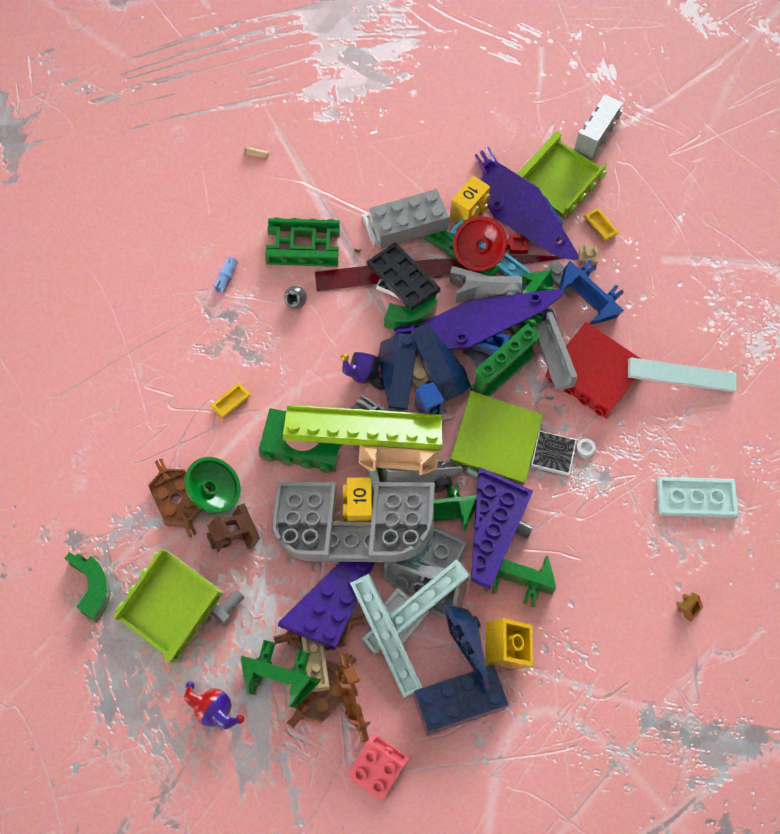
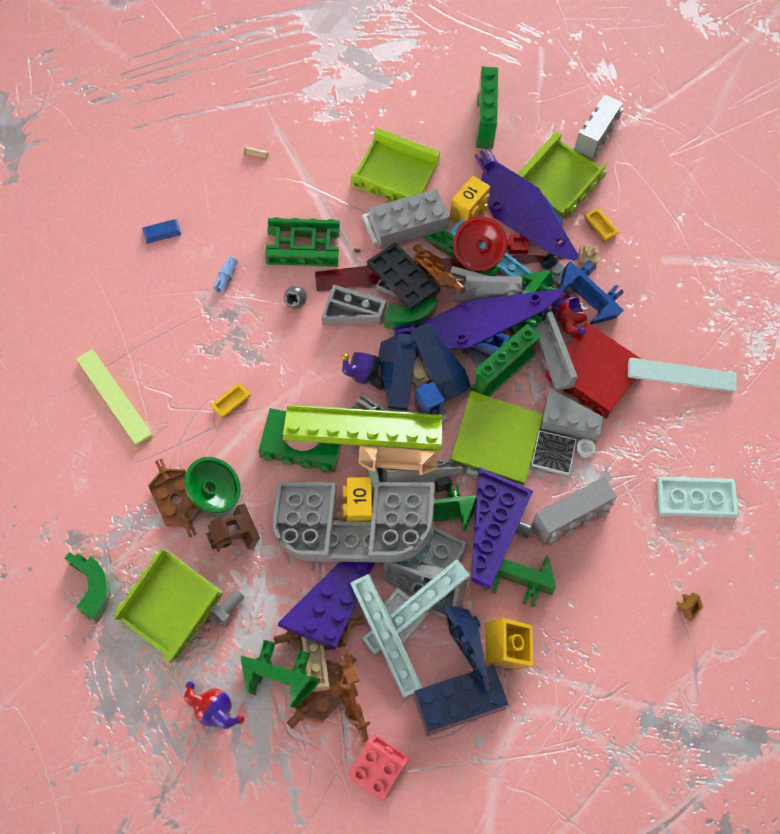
(114, 397): none -> yellowish green tile
(161, 231): none -> blue tile
(352, 308): none -> light grey wedge
(395, 167): none -> lime panel
(431, 263): none -> dark orange plate
(488, 107): none -> green arch
(548, 261): none -> black tile
(569, 314): none -> red piece
(569, 418): none -> light grey wedge
(573, 511): none -> light grey brick

